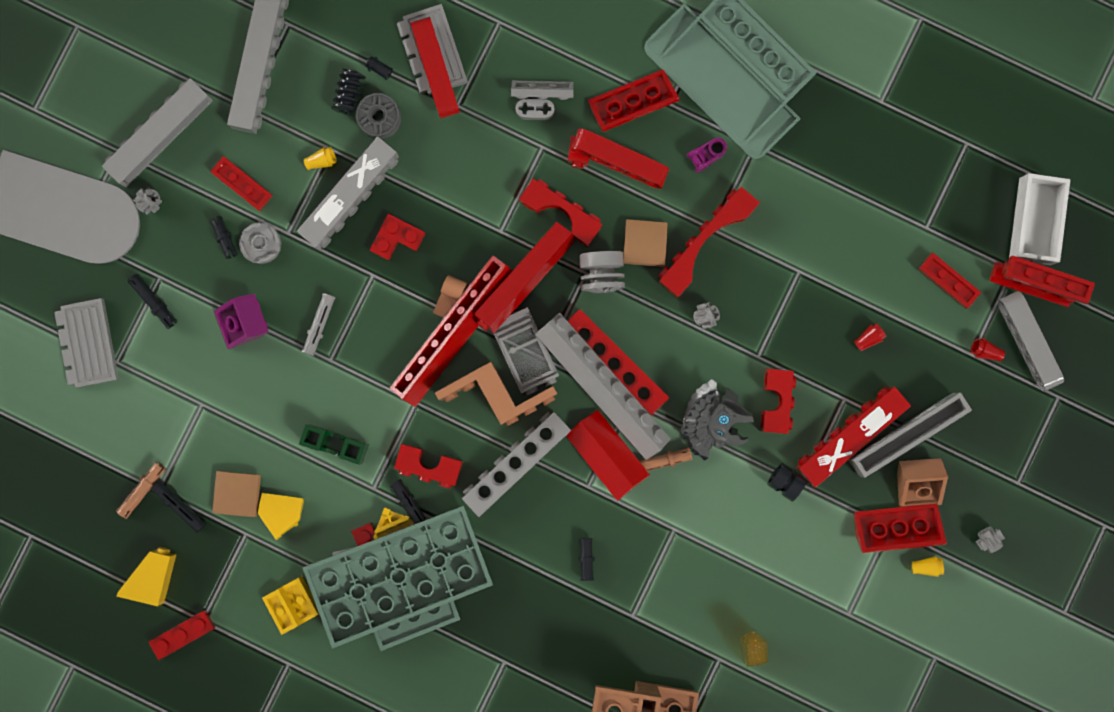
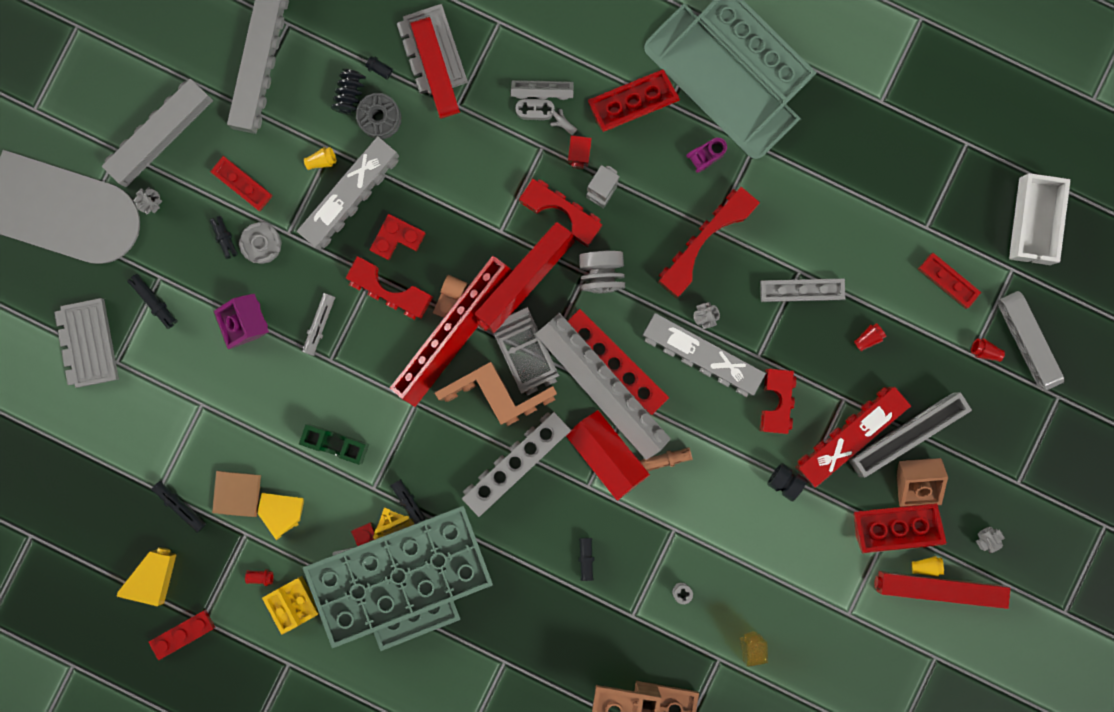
(146, 483): nougat pin -> none
(259, 577): none -> red pin
(366, 276): none -> red arch
(410, 461): red arch -> none
(562, 122): none -> light grey bar
(602, 186): none -> light grey arch
(619, 158): red beam -> none
(645, 243): medium nougat slope -> none
(687, 597): none -> light grey bush
(703, 355): none -> light grey brick
(711, 417): dark grey piece -> none
(802, 290): none -> light grey plate
(942, 589): none -> red brick
(1041, 281): red fence -> none

